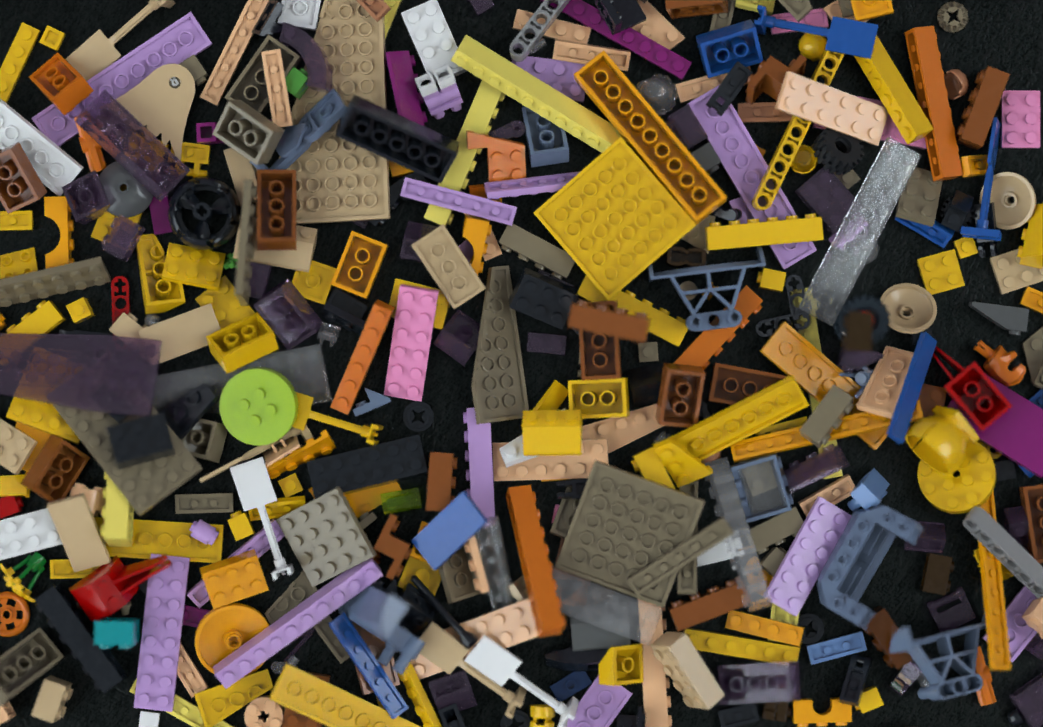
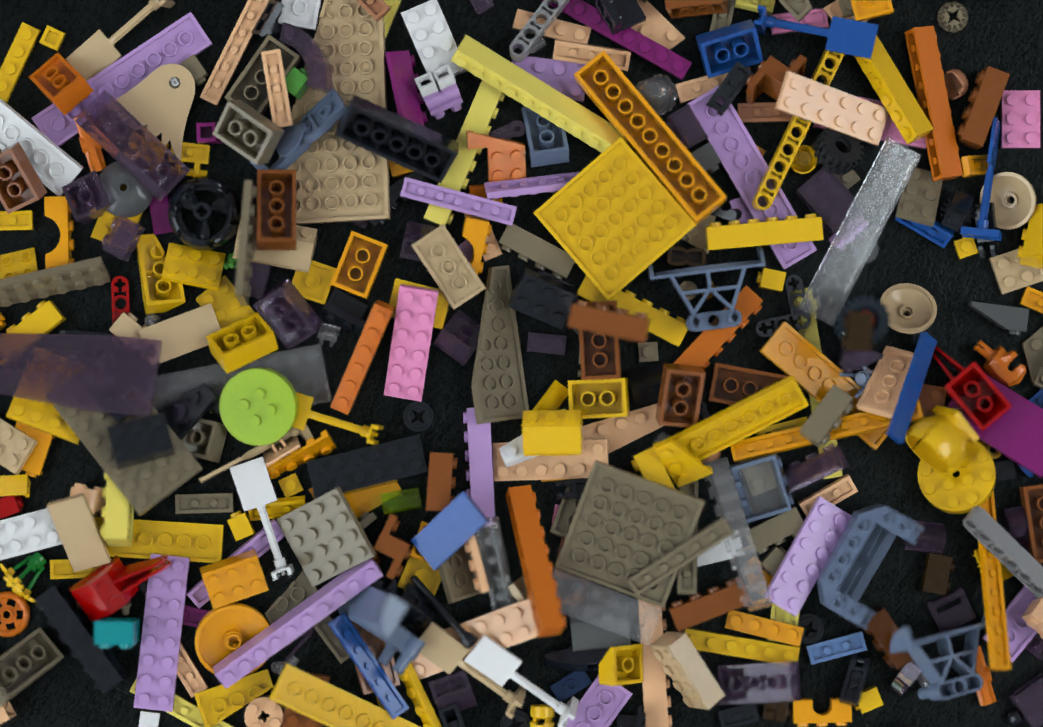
(52, 699): tan brick -> none
(55, 469): dark orange brick -> none
(80, 310): yellow brick -> none
(204, 532): lavender brick -> none
(240, 170): tan brick -> none
(376, 400): sand blue slope -> none
(812, 46): yellow hair -> none
(868, 491): medium blue brick -> none
(940, 272): yellow plate -> none

